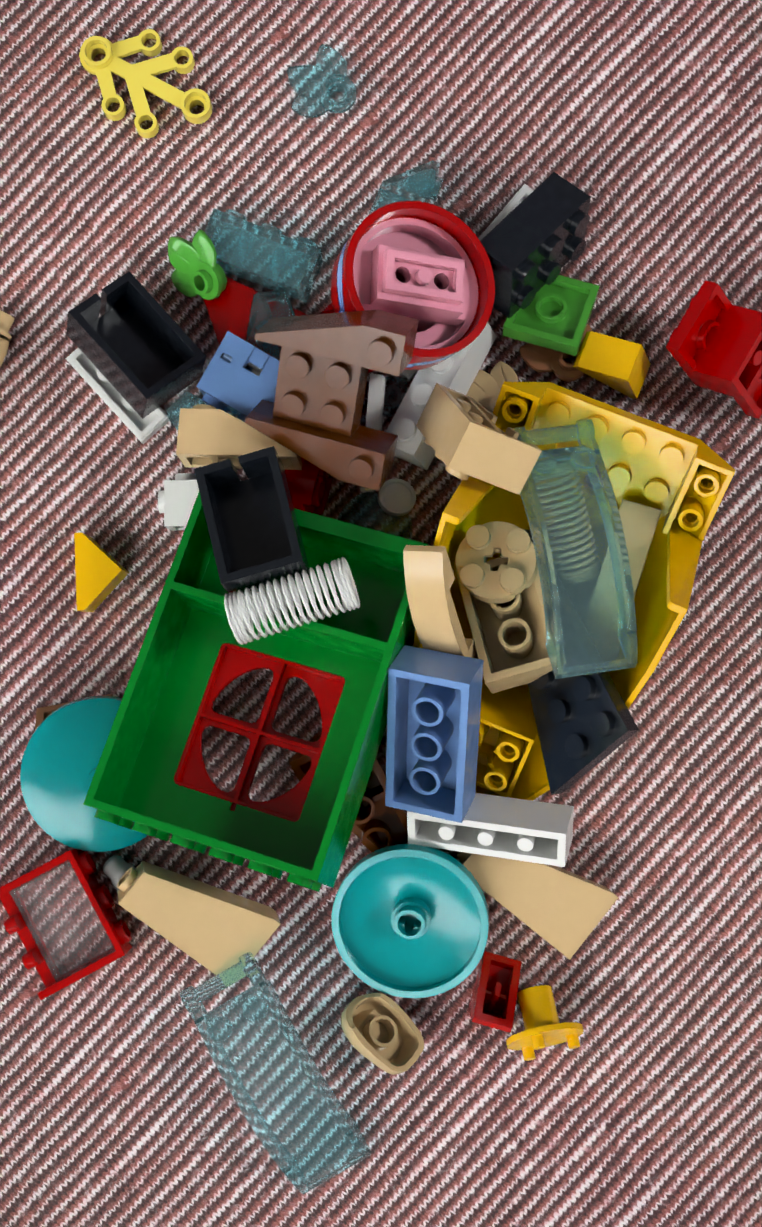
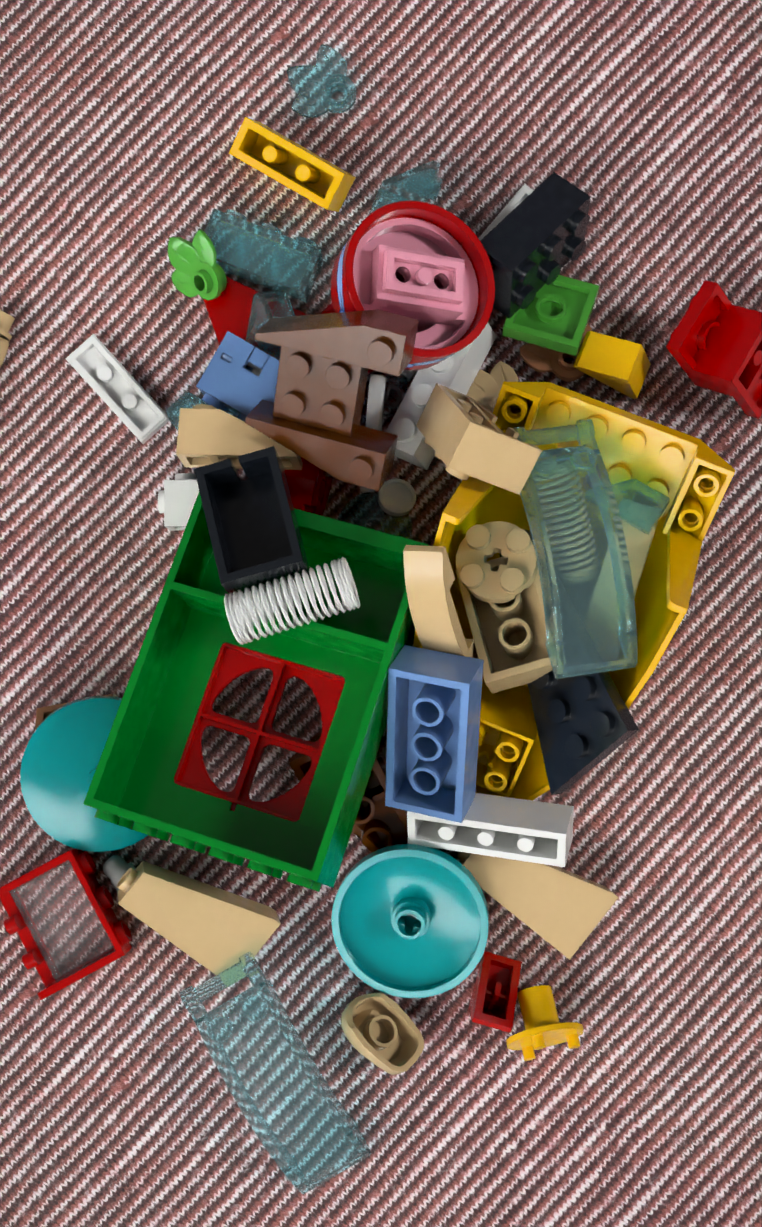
(95, 573): yellow slope -> none
(135, 344): black piece -> none
(142, 77): light yellow plant -> none
(292, 165): none -> yellow brick
(639, 504): none -> clear light blue tile

